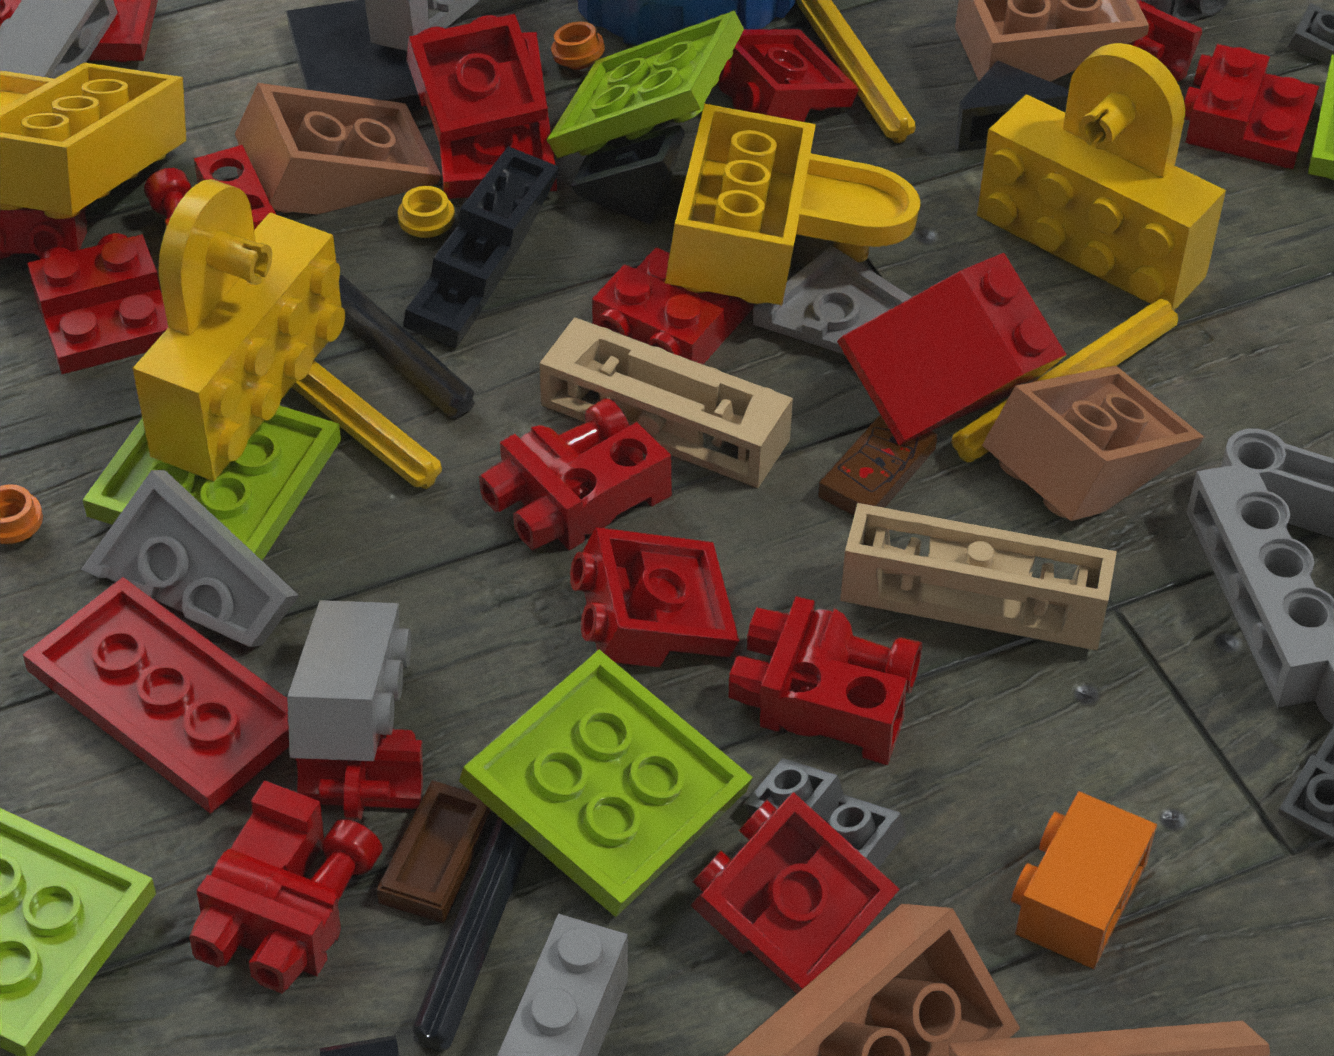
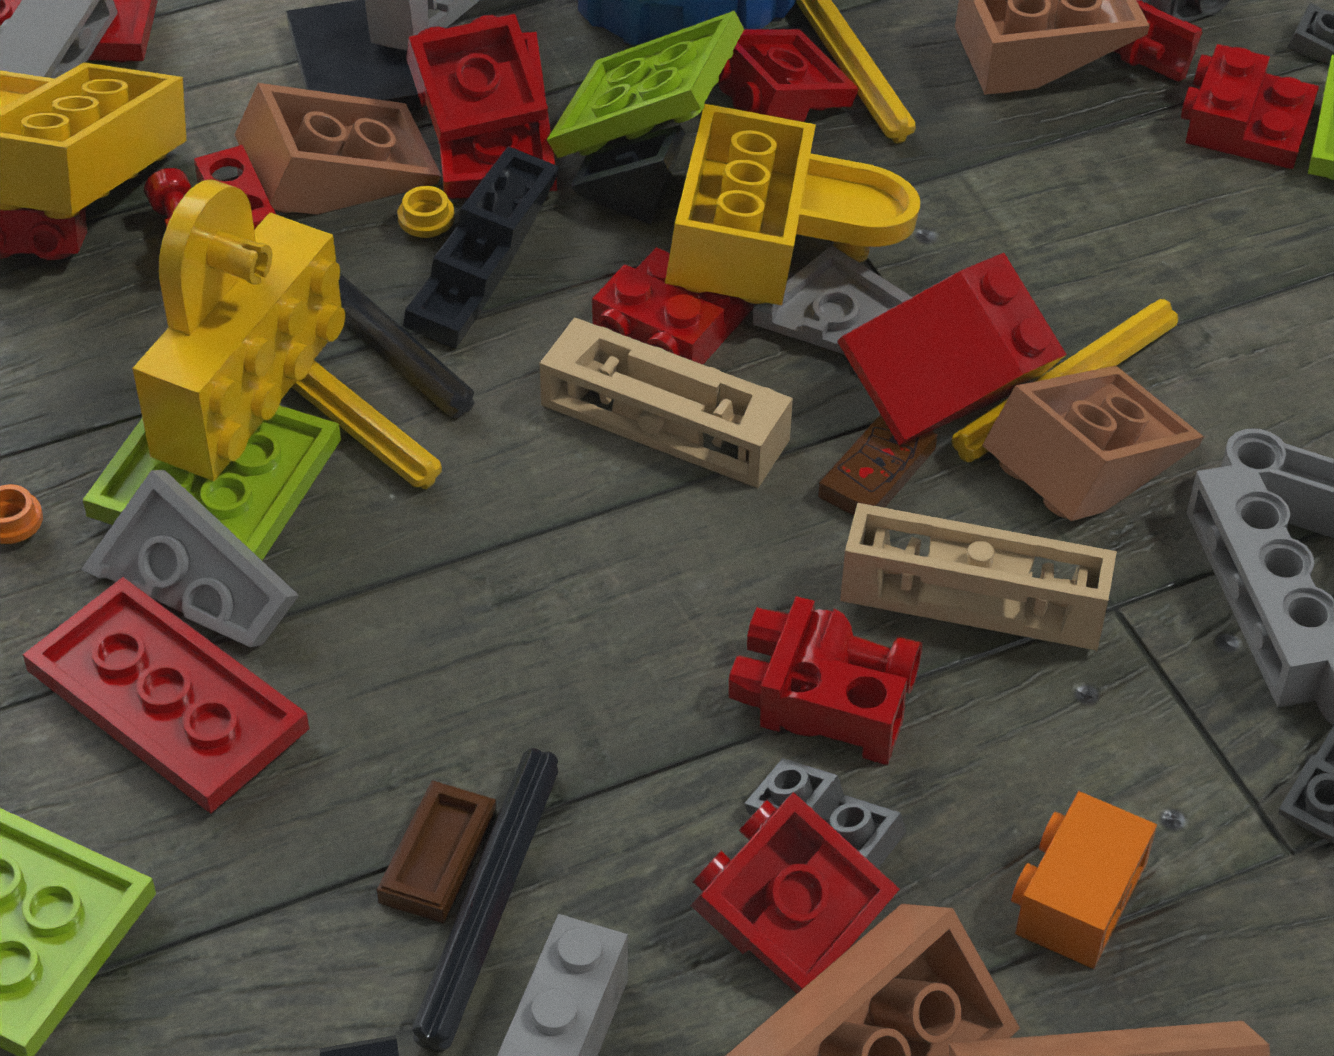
(99, 301): red plate -> none
(264, 900): red hips -> none
(347, 681): light grey brick -> none
(388, 781): red hips -> none
(577, 45): orange plate -> none
(577, 476): red hips -> none
(605, 781): lime plate -> none
(652, 597): red plate -> none
(995, 96): black slope -> none
(1105, 179): yellow brick -> none

